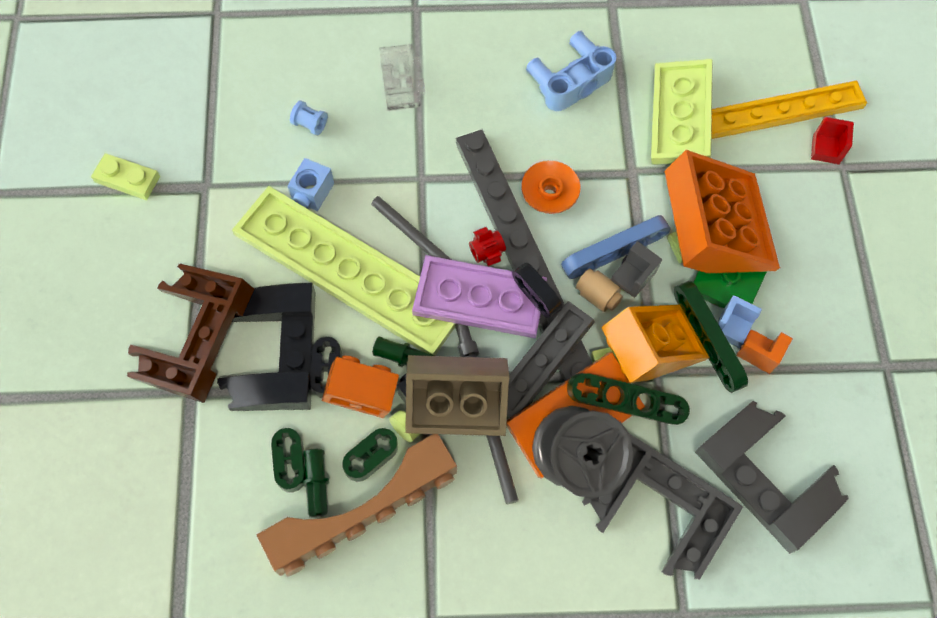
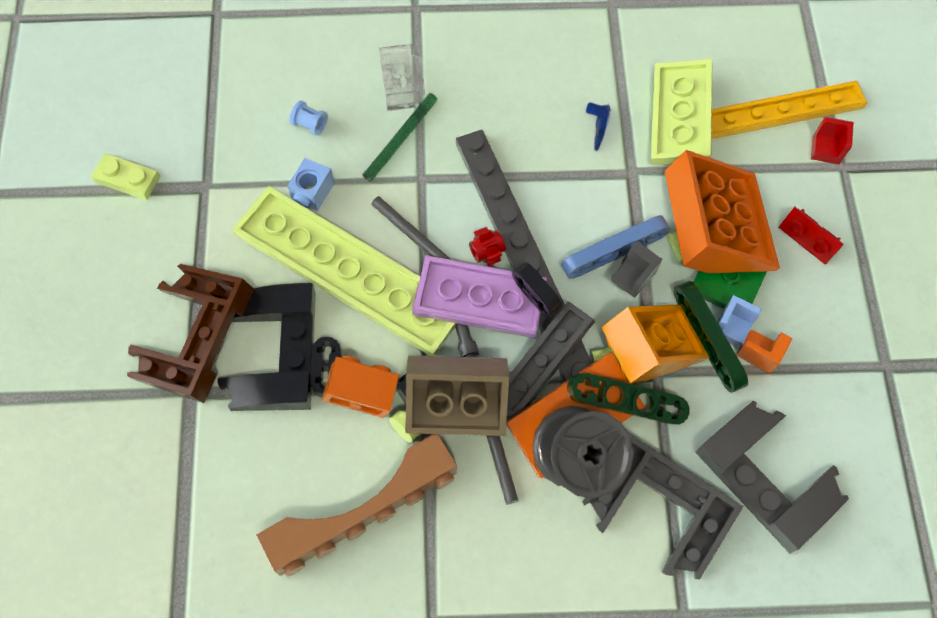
(280, 460): dark green beam -> none
(315, 483): dark green axle -> none
(365, 449): dark green beam -> none
(395, 351): dark green axle -> none
(398, 139): none -> clear green bar
(550, 176): orange dish -> none
(578, 78): light blue piece -> none
(599, 290): tan brick -> none
(603, 115): none -> clear blue bar
(811, 235): none -> red hinge

